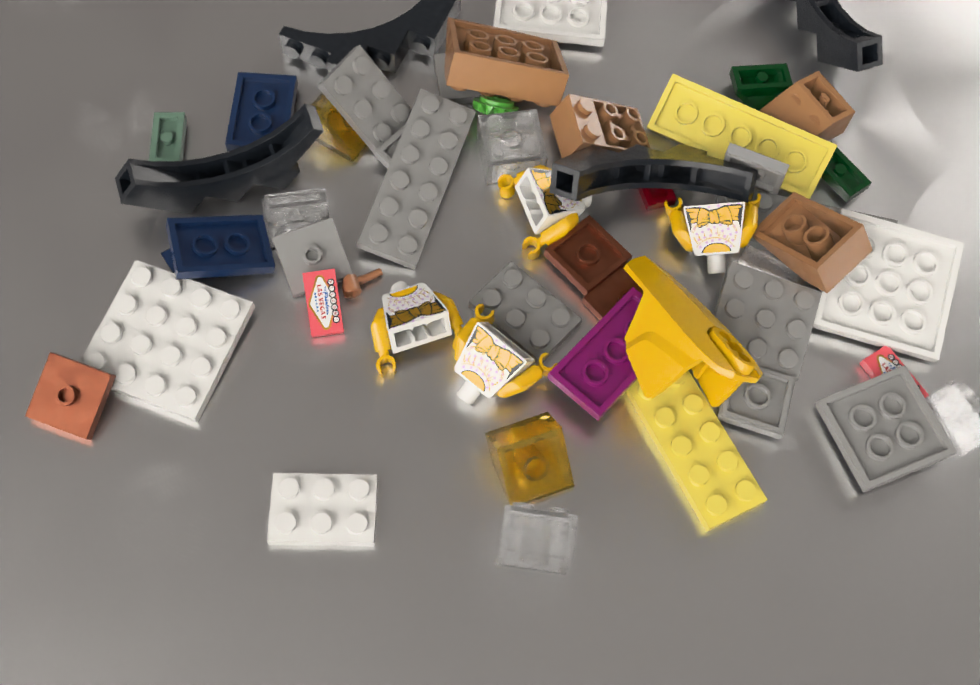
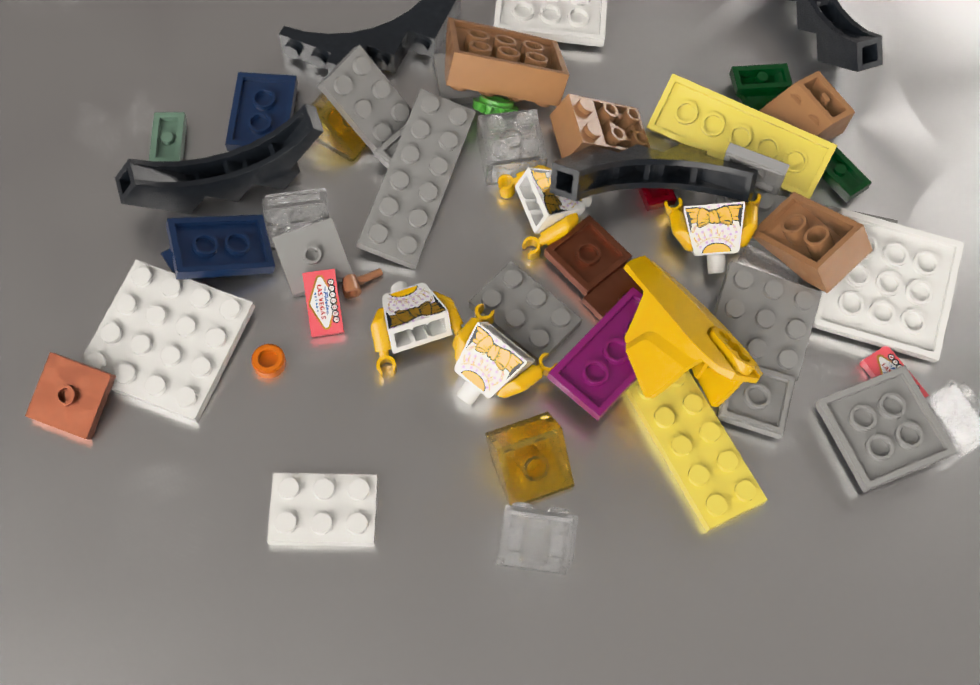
(268, 361): none -> orange tile

